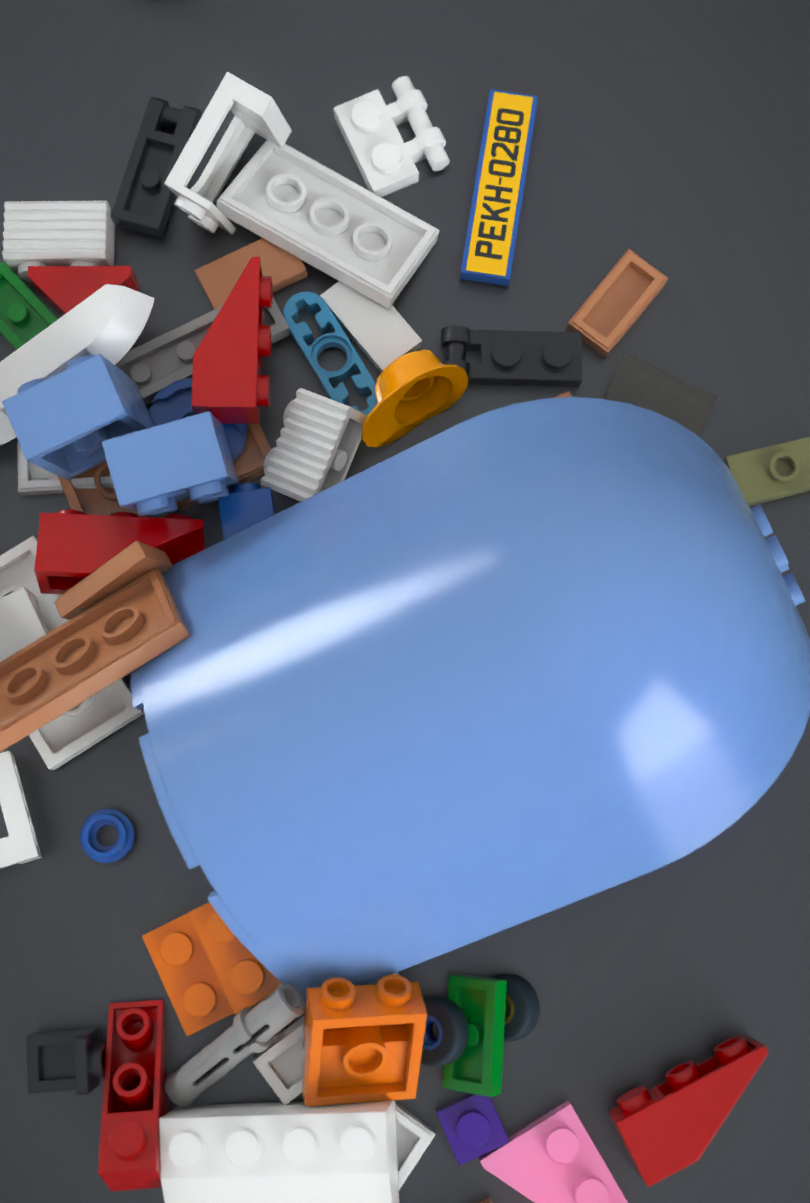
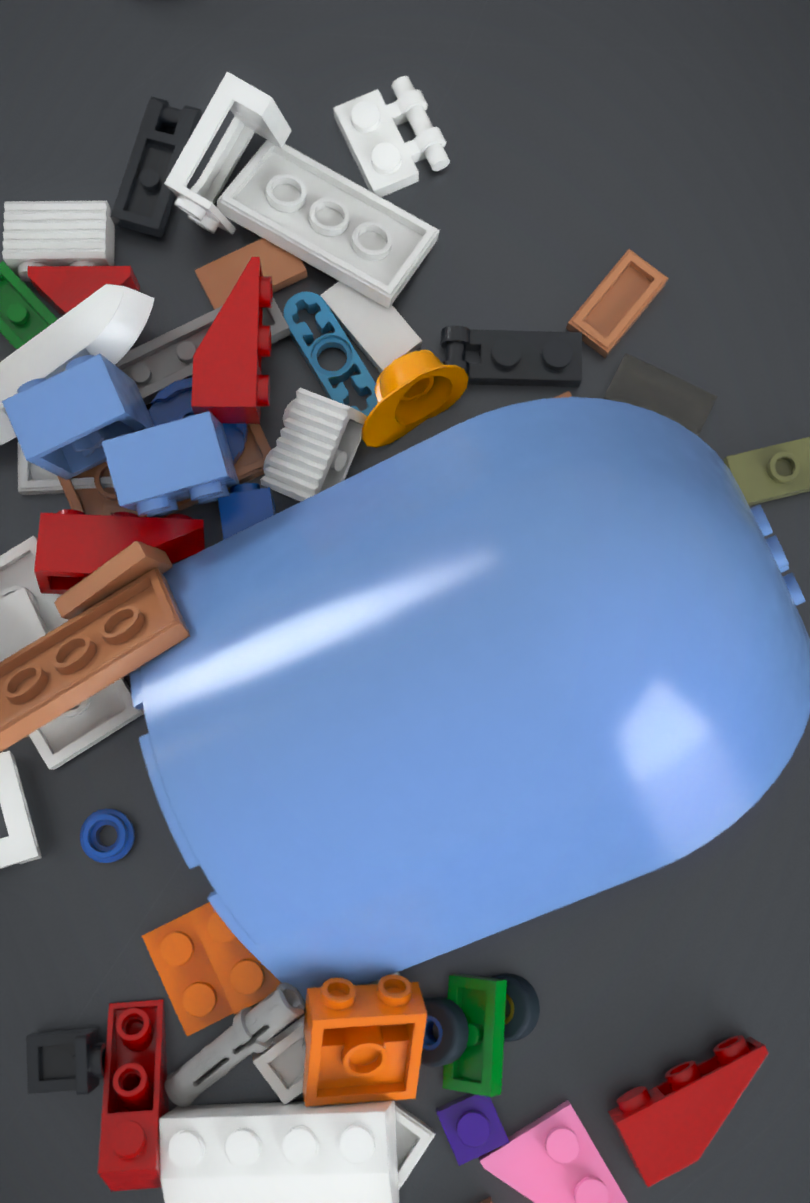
(499, 188): tile -> none

